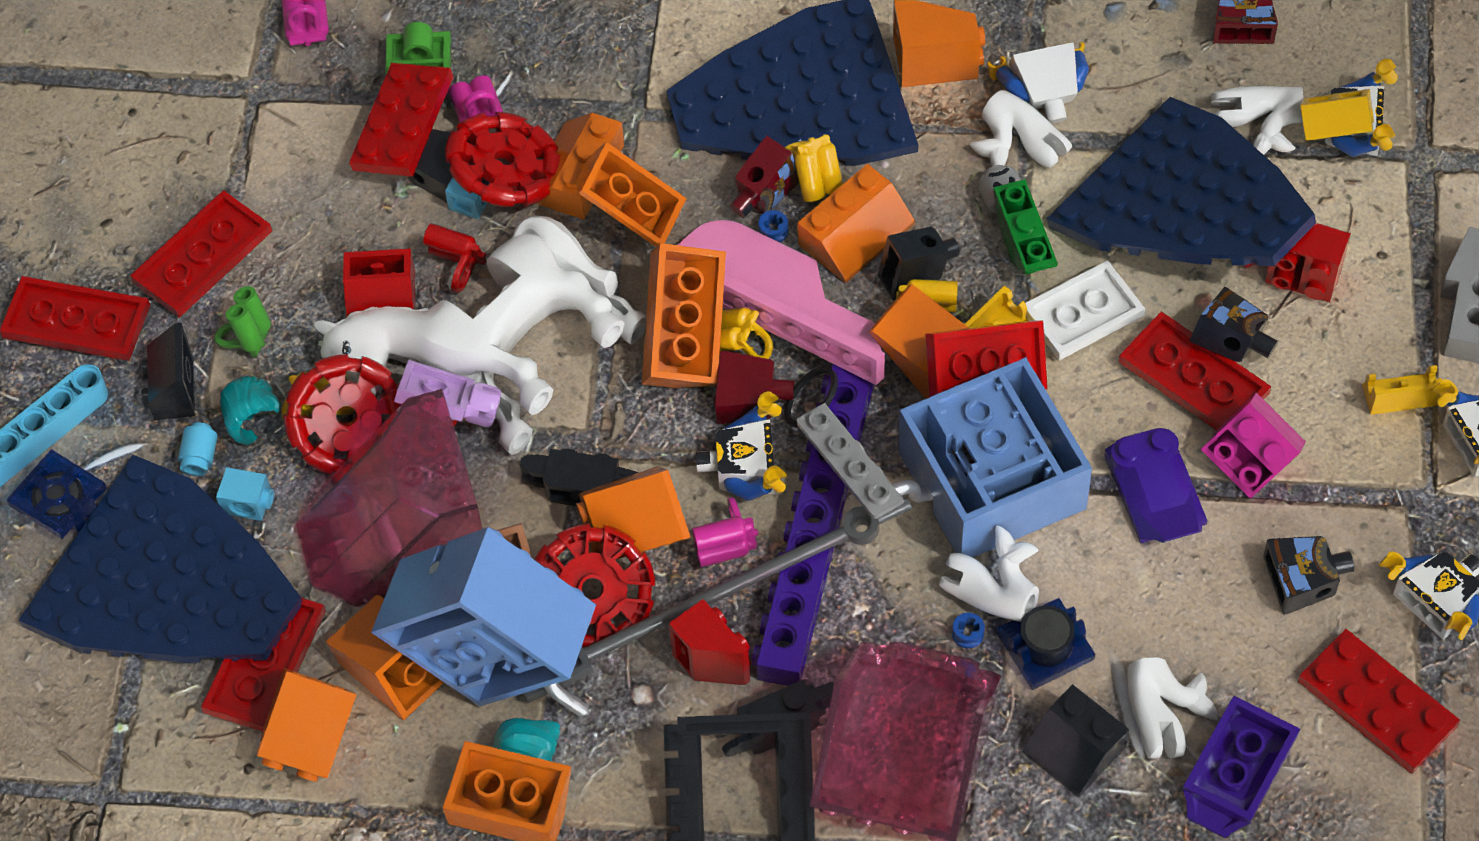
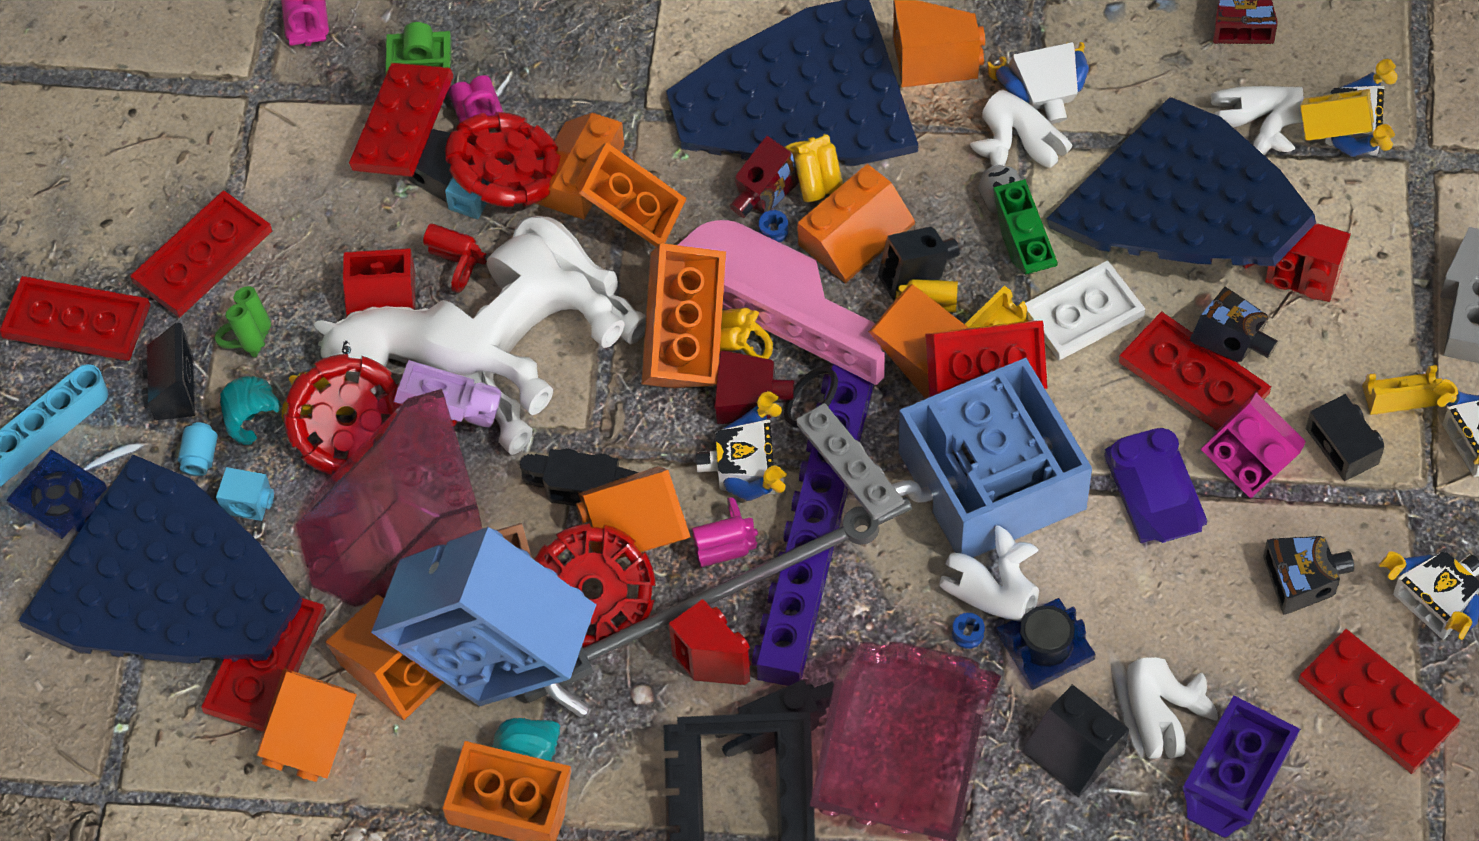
(1345, 437): none -> black brick

